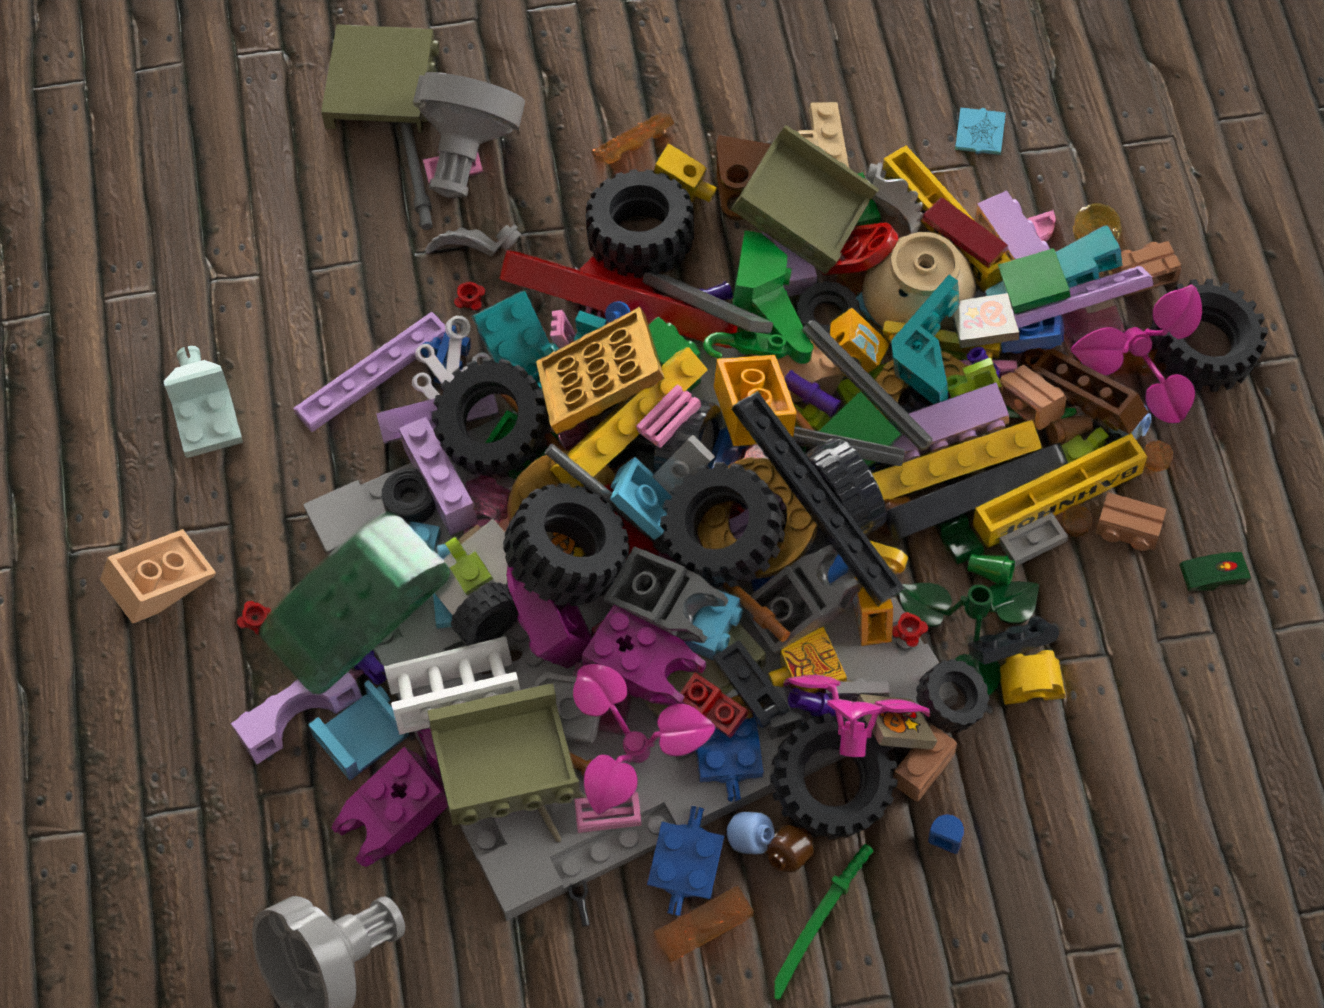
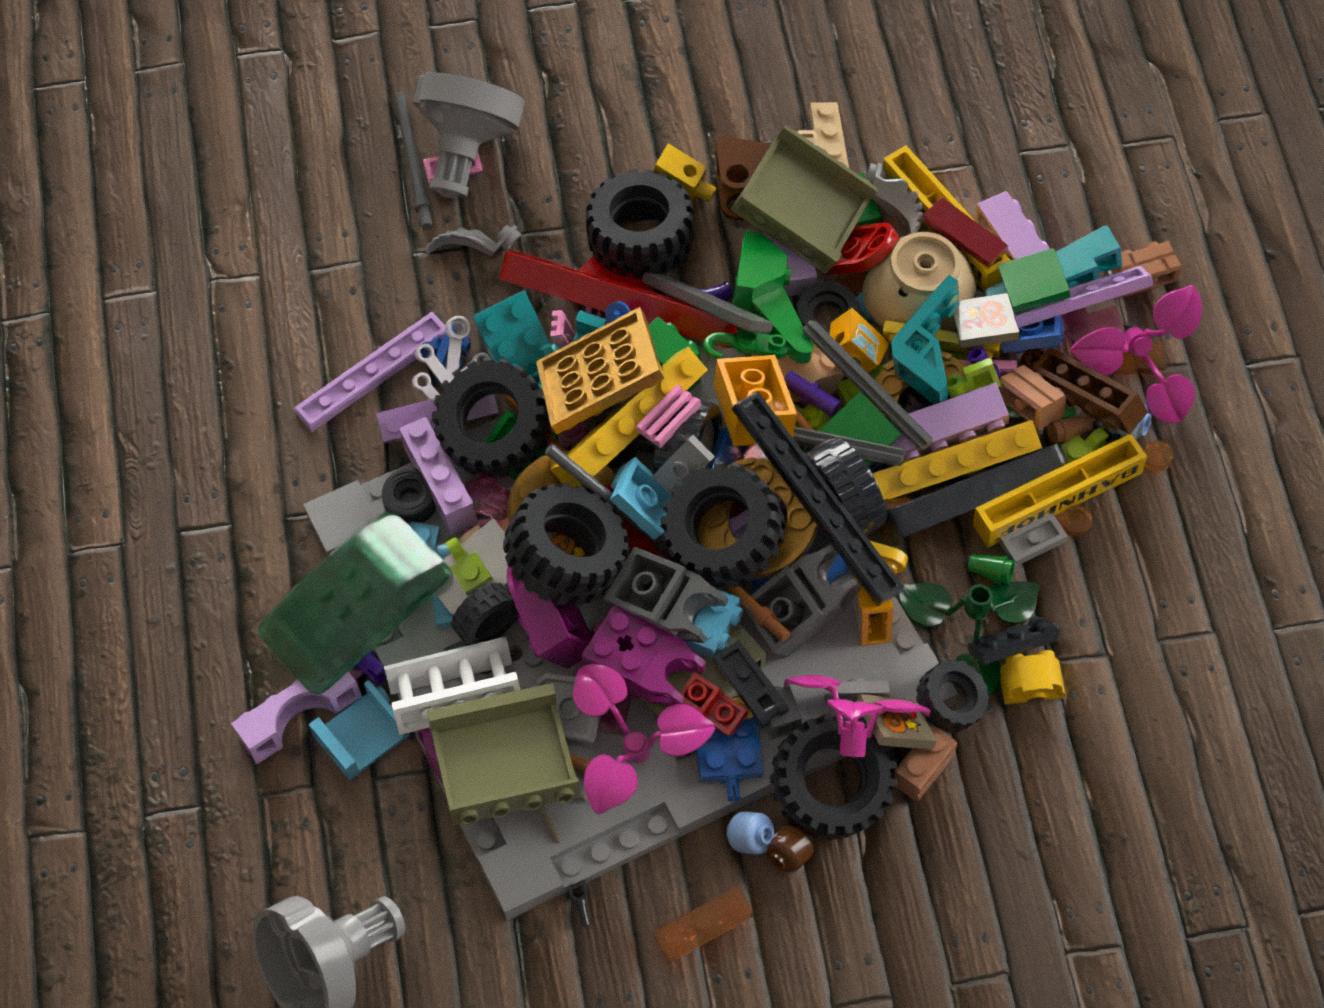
(155, 575): light nougat slope -> none
(202, 405): light aqua plate -> none
(252, 609): red plate -> none
(377, 74): olive panel -> none
(393, 806): magenta brick -> none
(469, 289): red plate -> none
(606, 824): bright pink tile -> none
(633, 138): clear orange plate -> none
(685, 860): blue plate -> none
(808, 656): yellow torso -> none
(810, 702): dark purple pin -> none
(839, 886): green sword -> none
(918, 628): red plate -> none
(947, 833): blue brick -> none
(959, 538): dark green slope -> none
(980, 131): medium azure piece -> none
(1044, 225): bright pink tile -> none
(1094, 217): clear yellow piece -> none
(1130, 522): nougat brick -> none
(1218, 569): dark green slope -> none
(1236, 320): black tyre -> none

